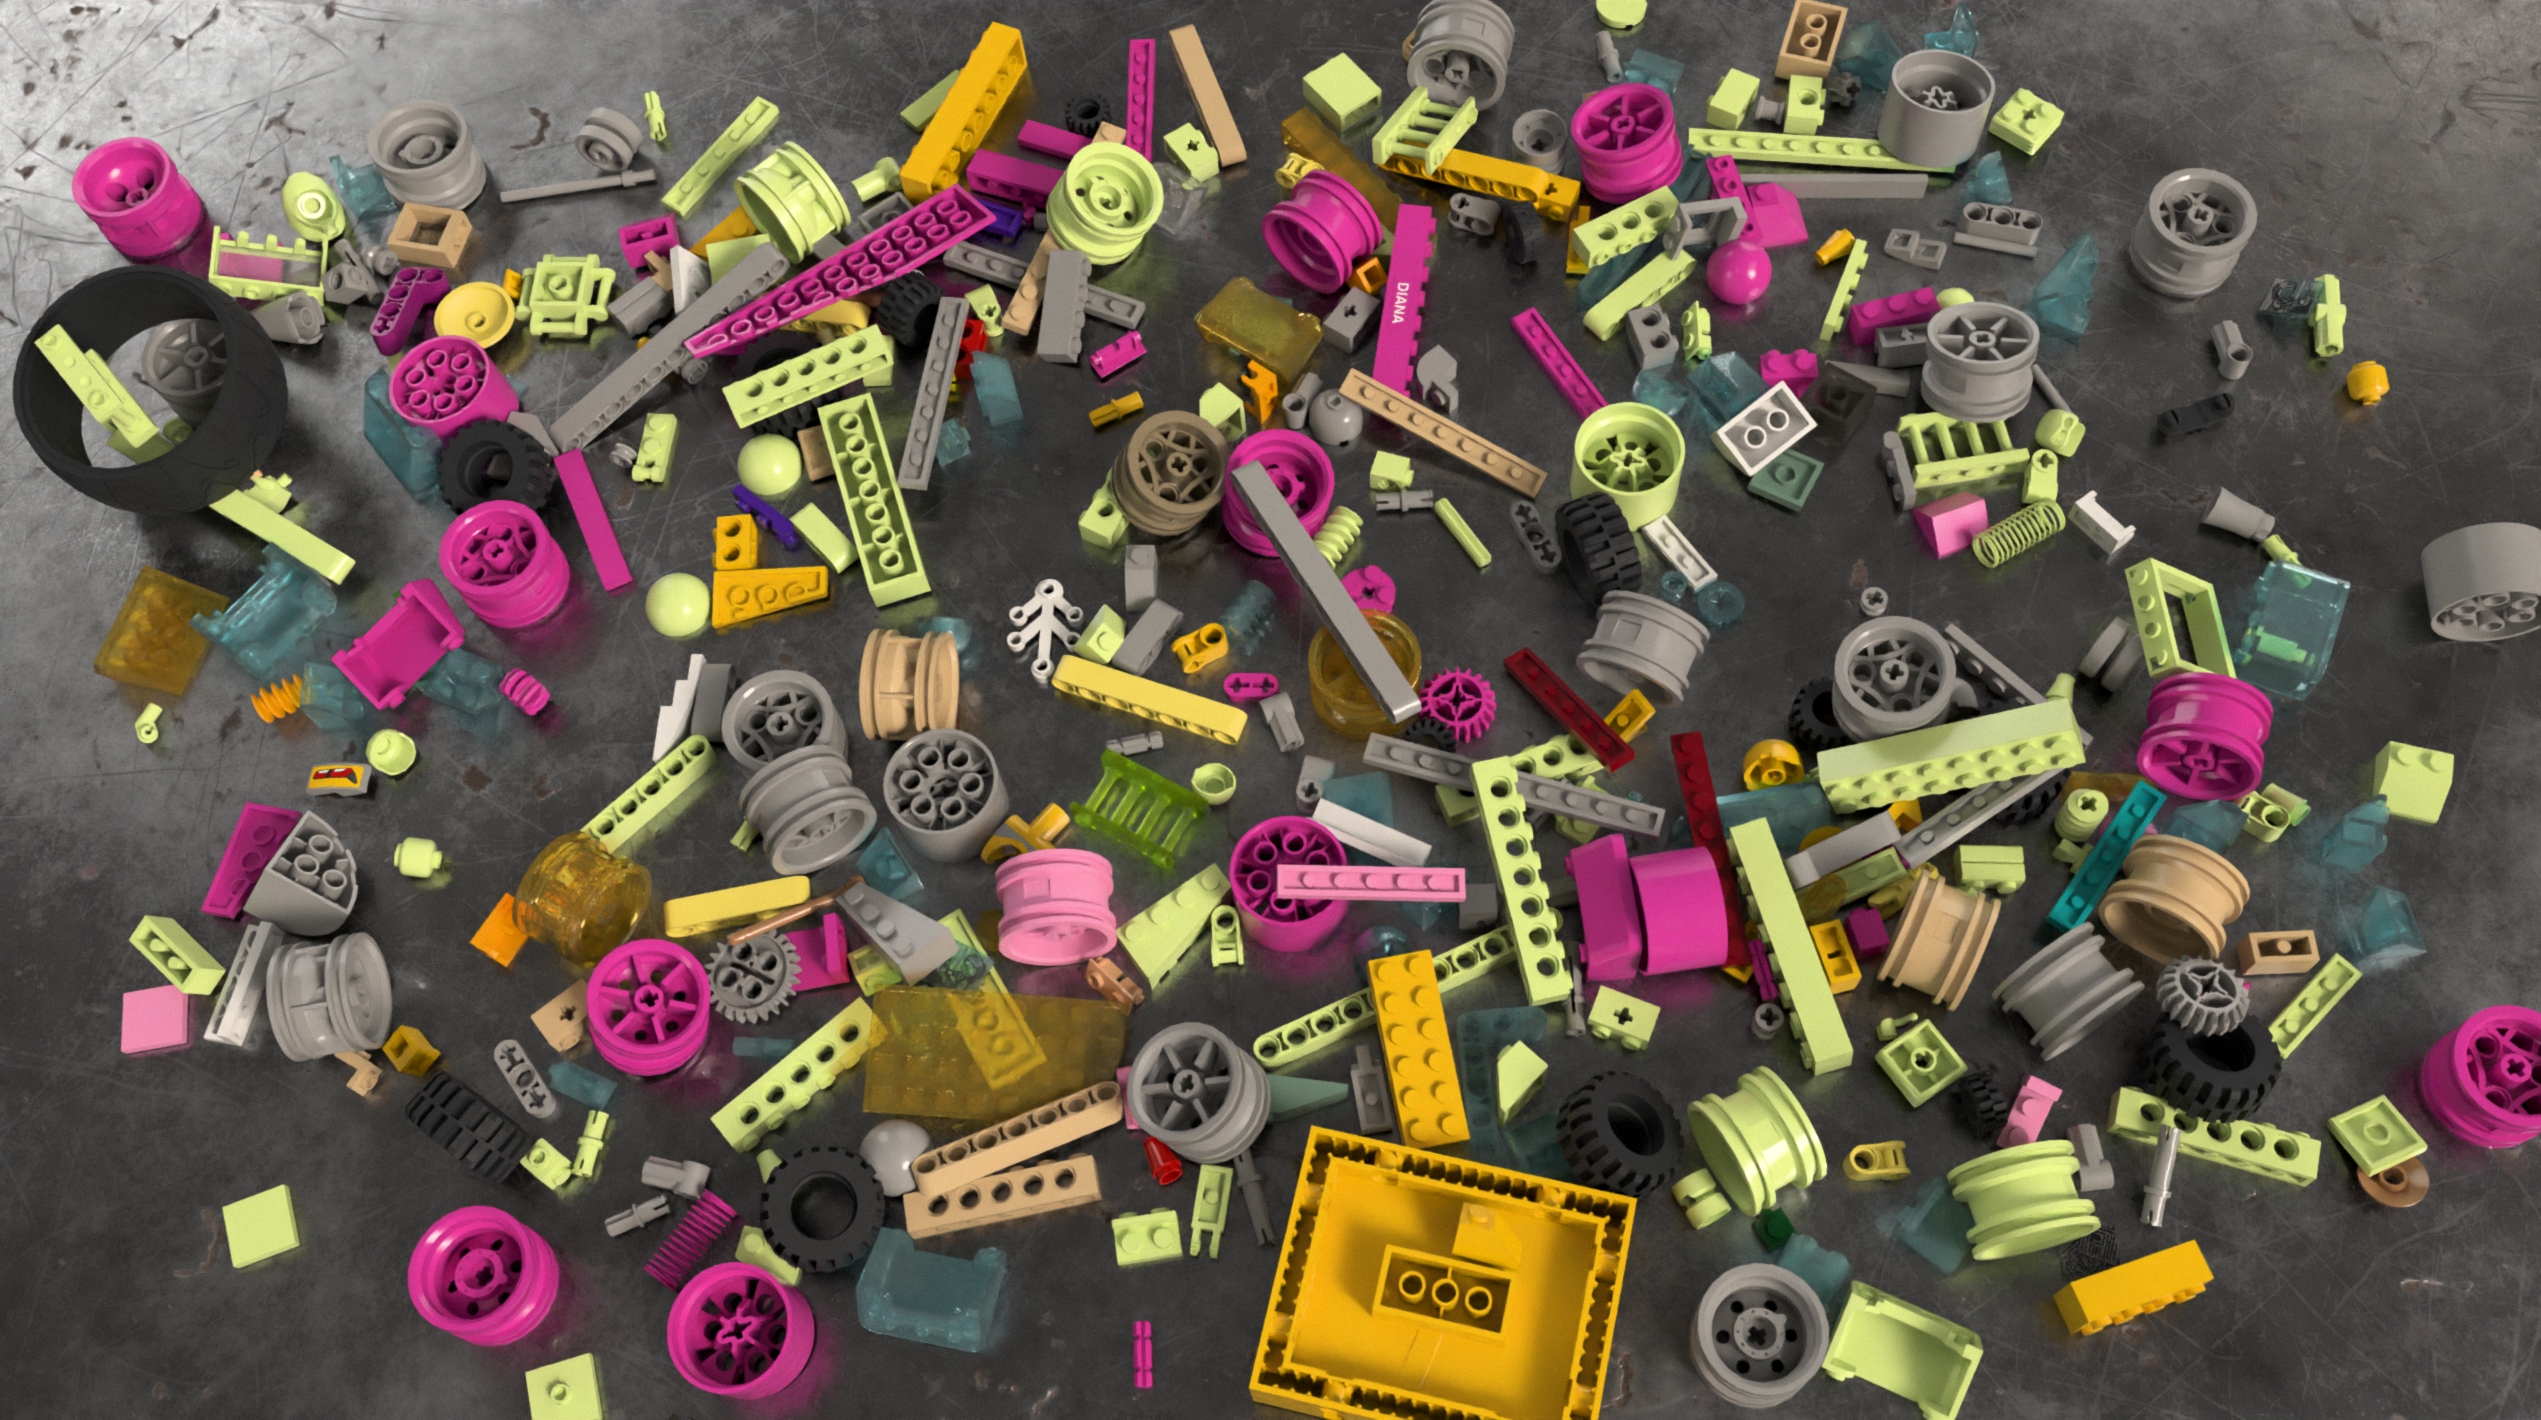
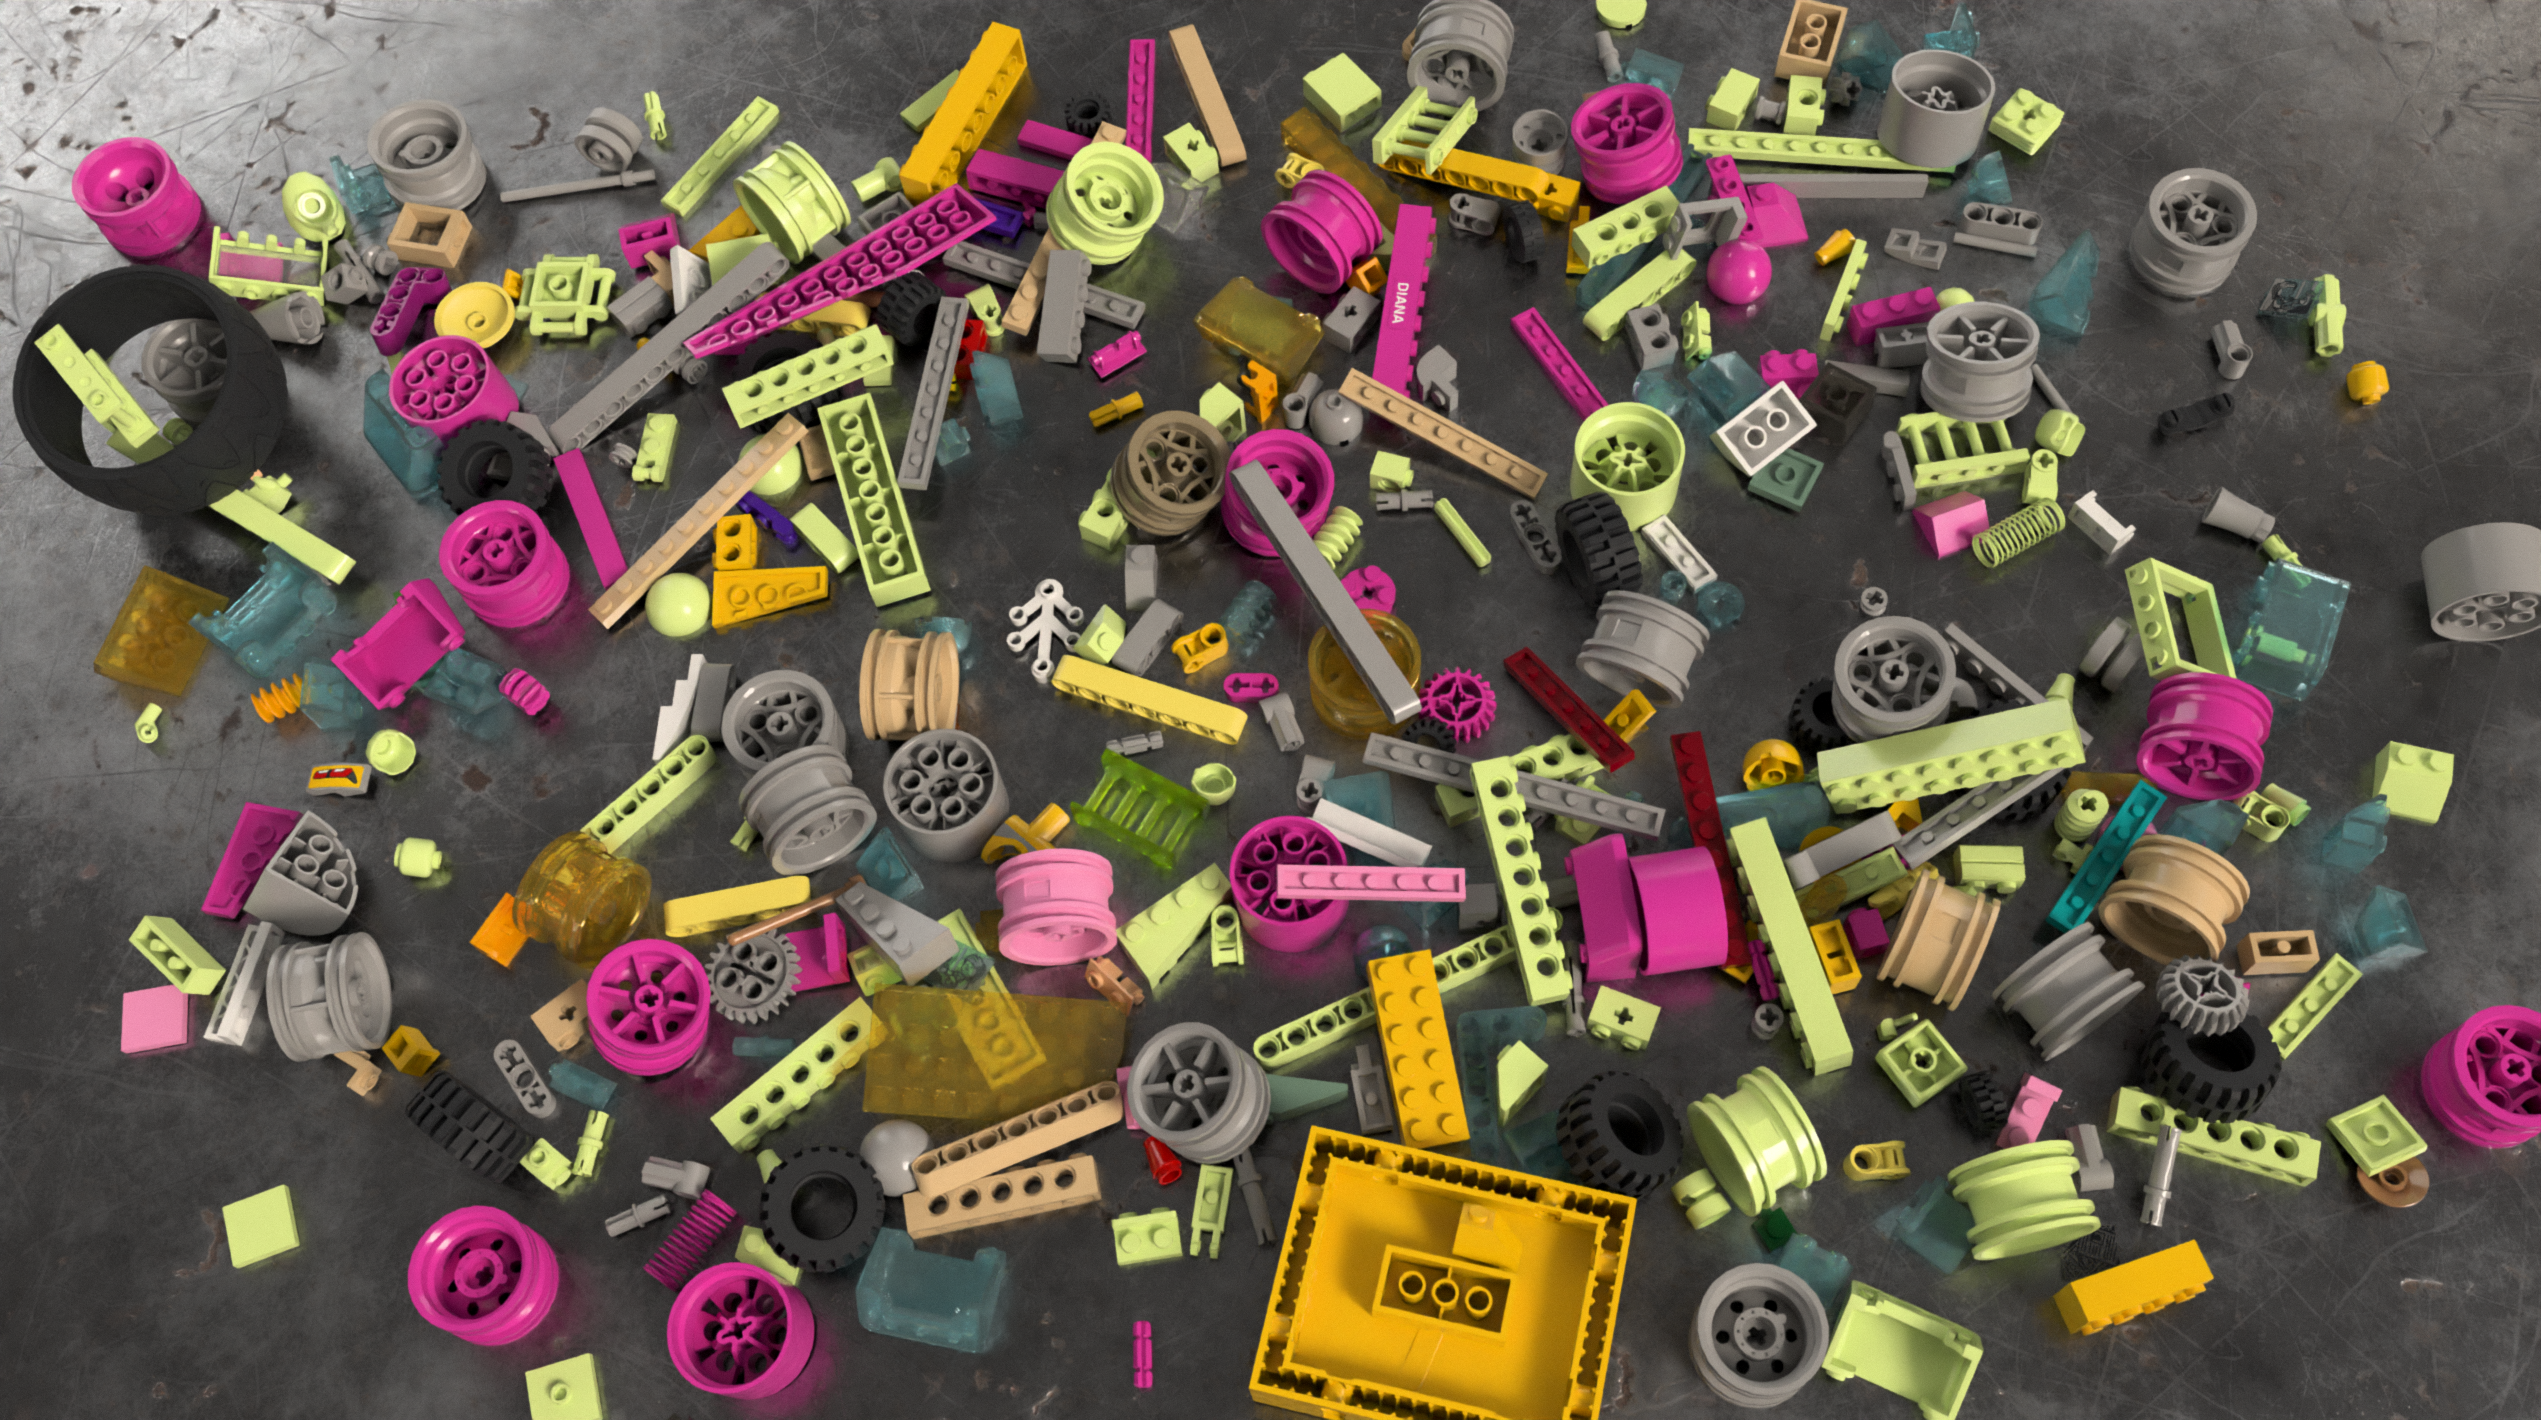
(698, 520): none -> tan plate

